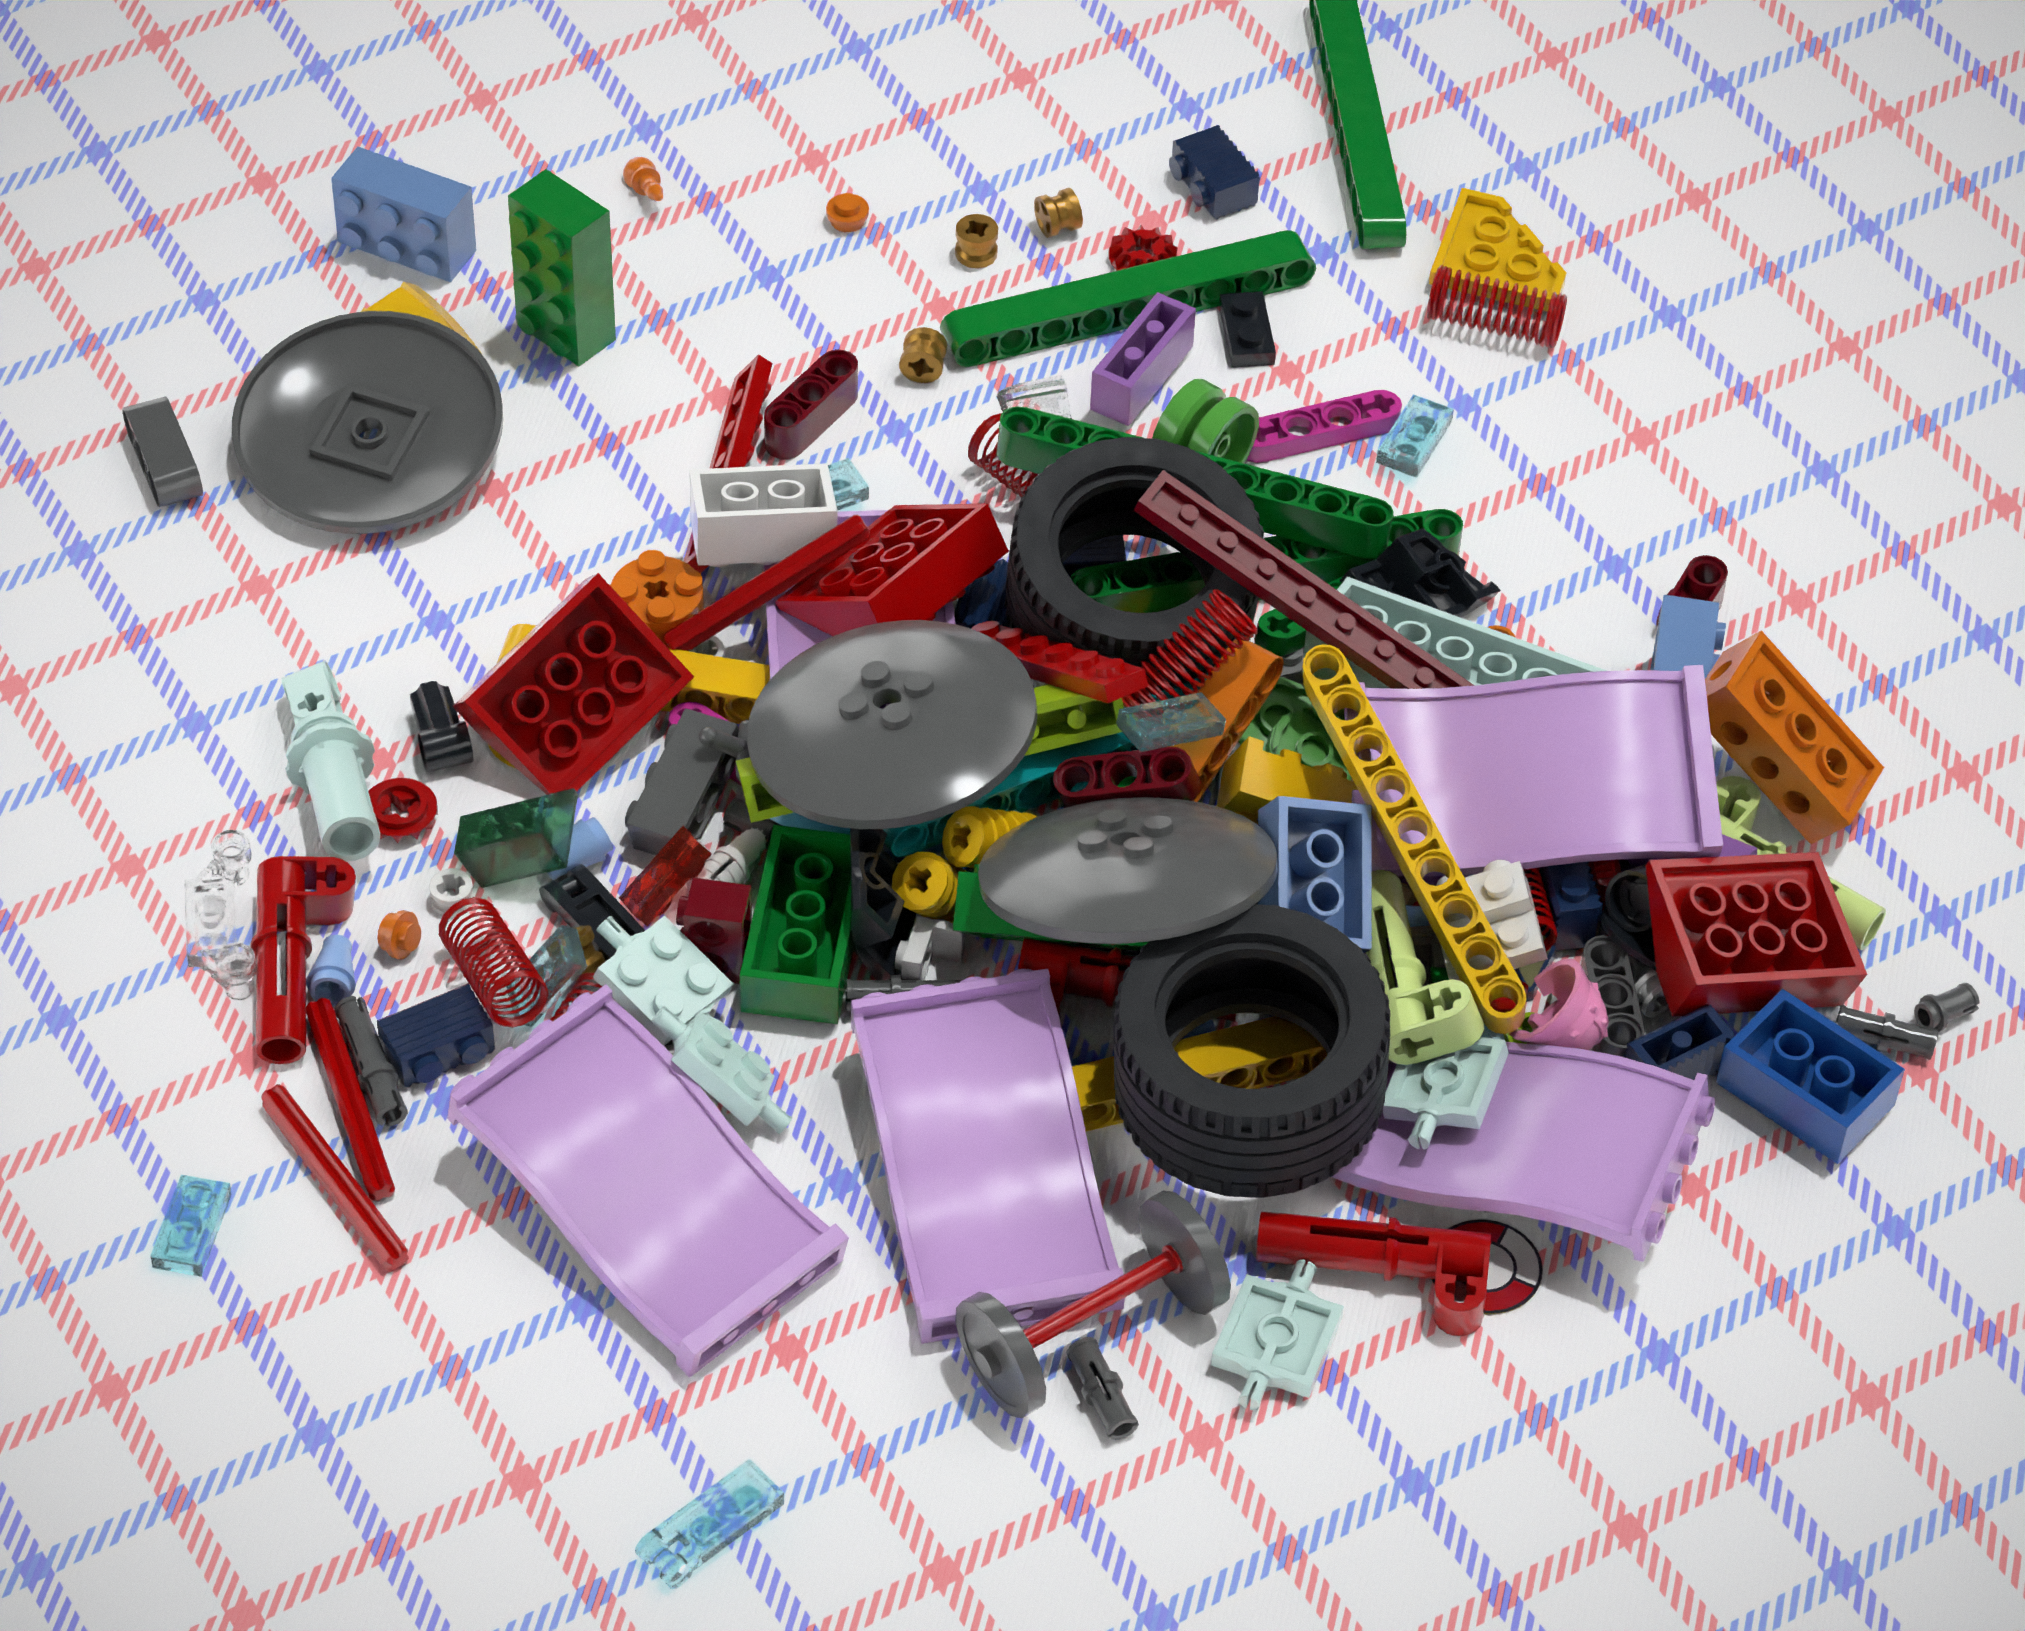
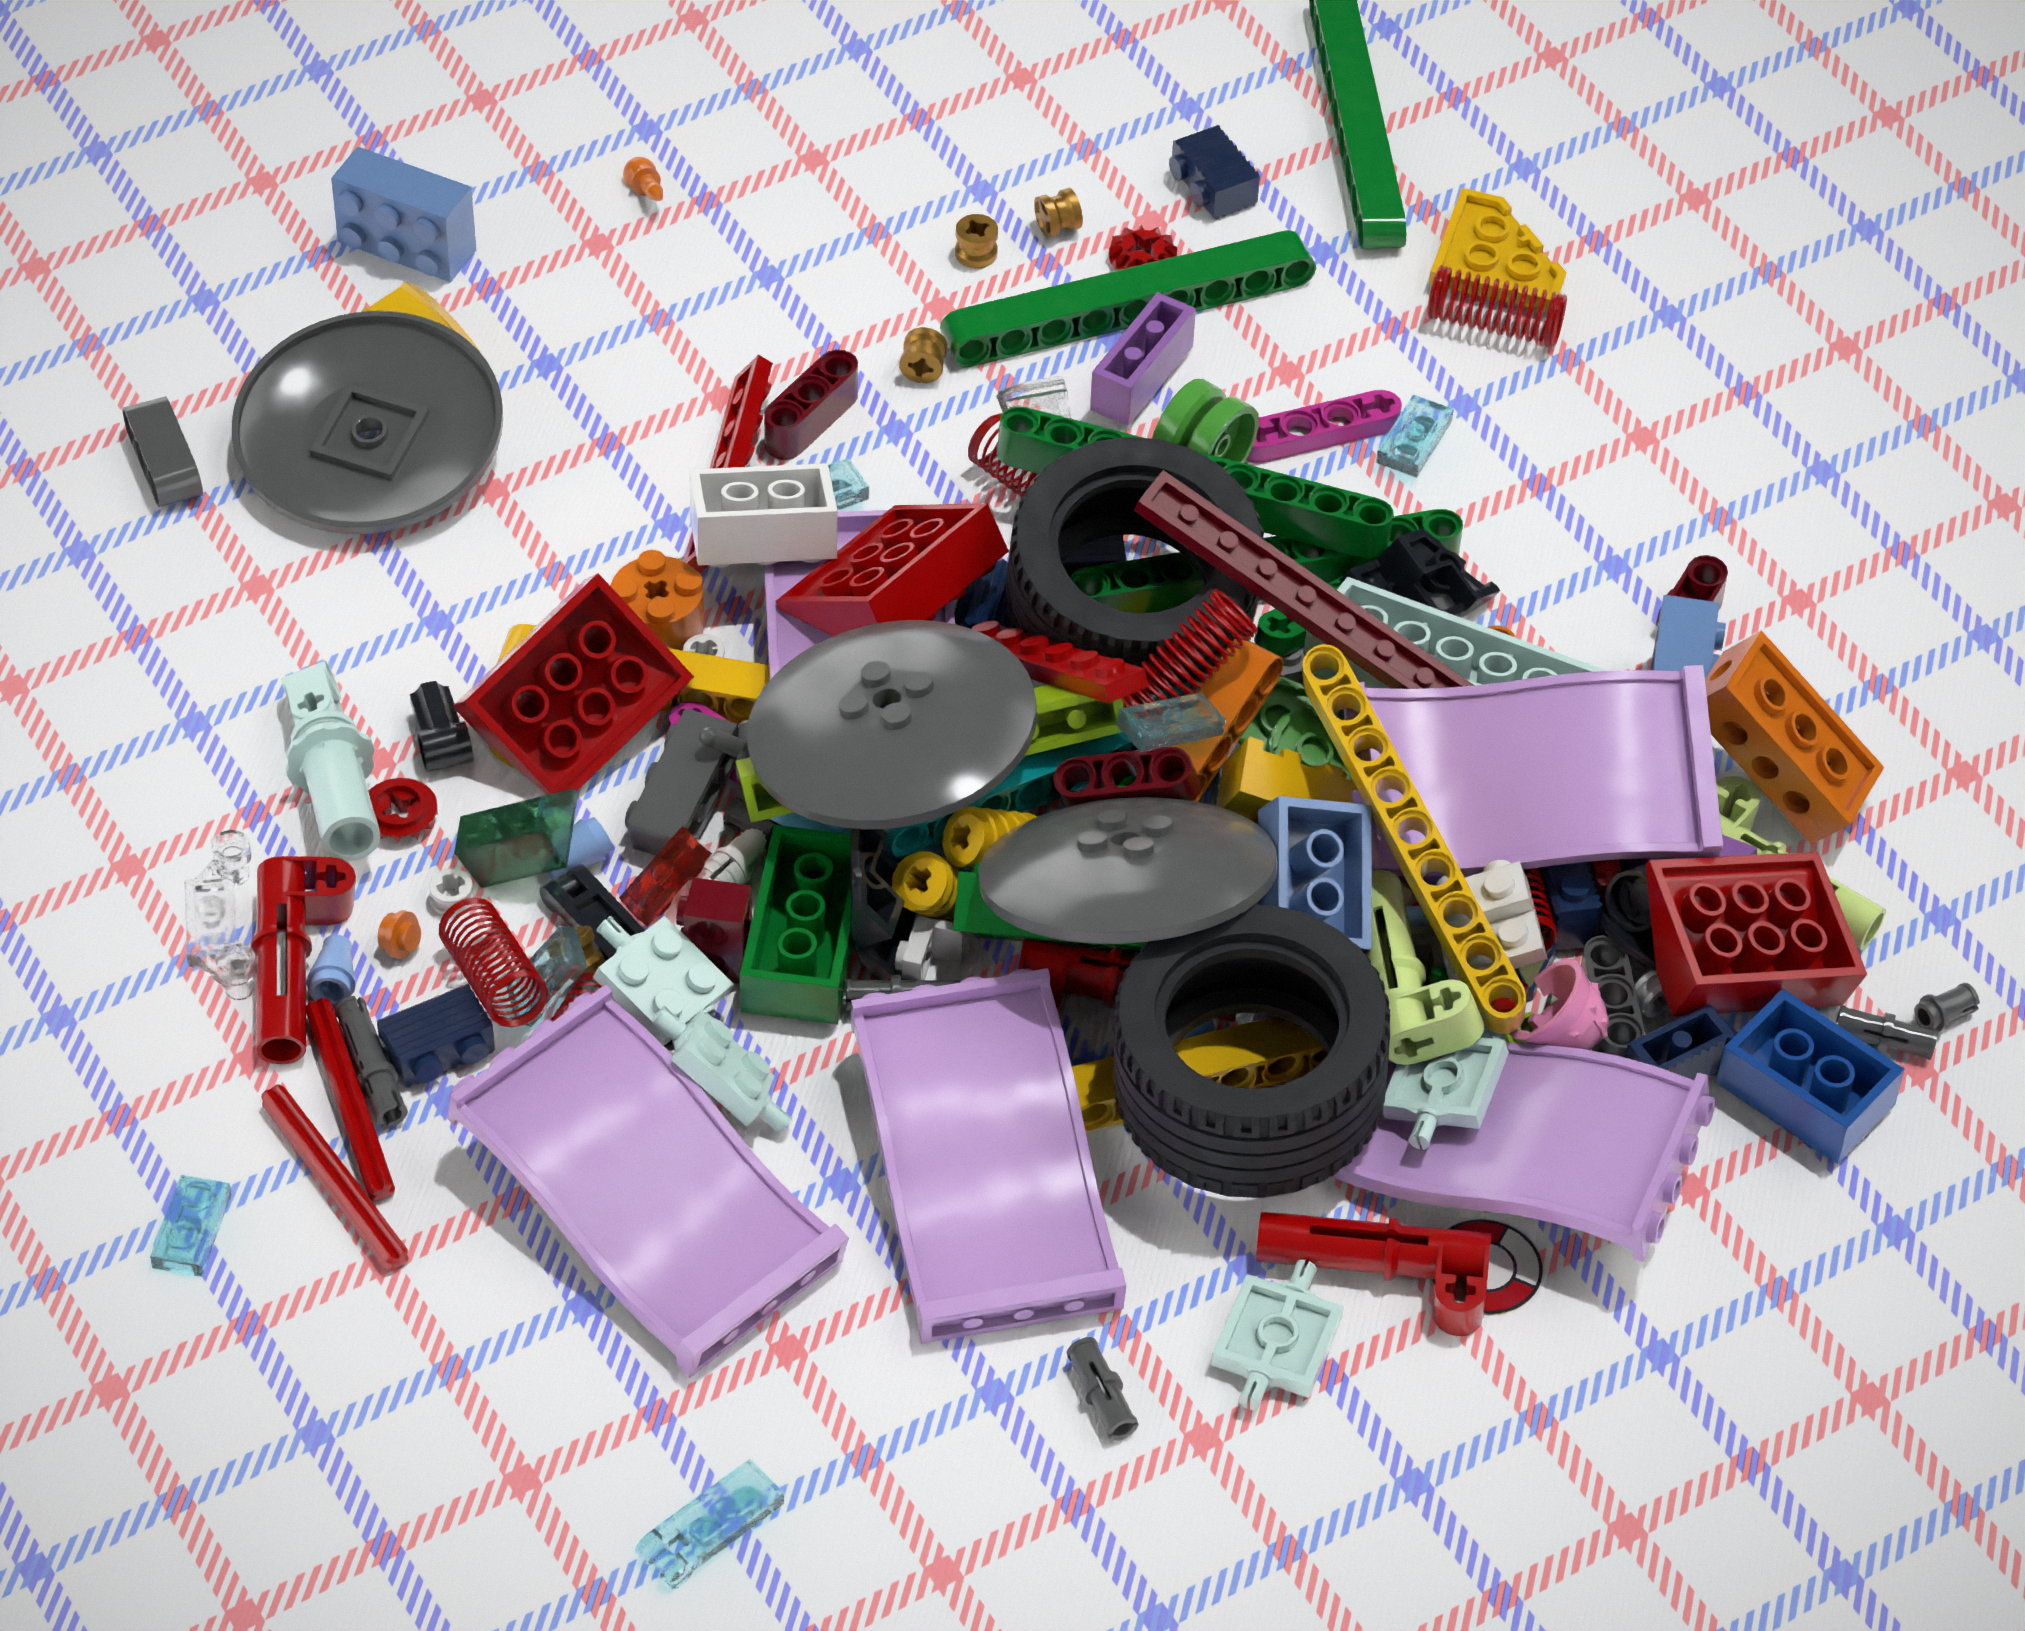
(562, 267): green brick -> none
(768, 584): red axle -> none
(847, 212): orange plate -> none
(1180, 1253): dark grey piece -> none
(1247, 329): black plate -> none

